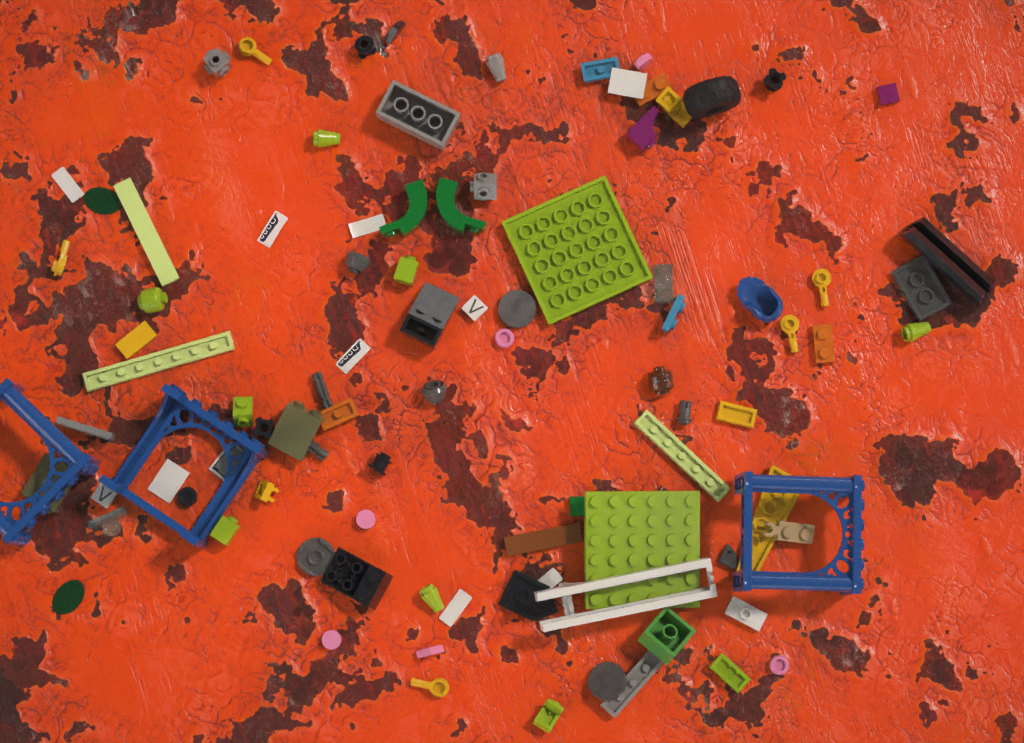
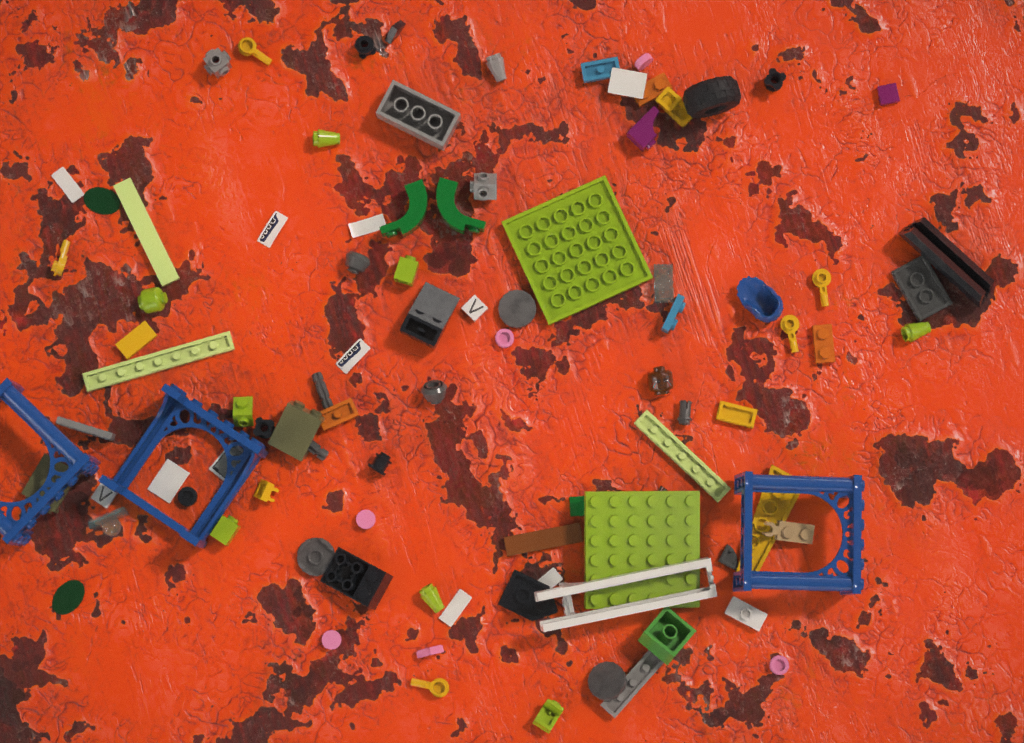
(729, 672): lime plate -> none

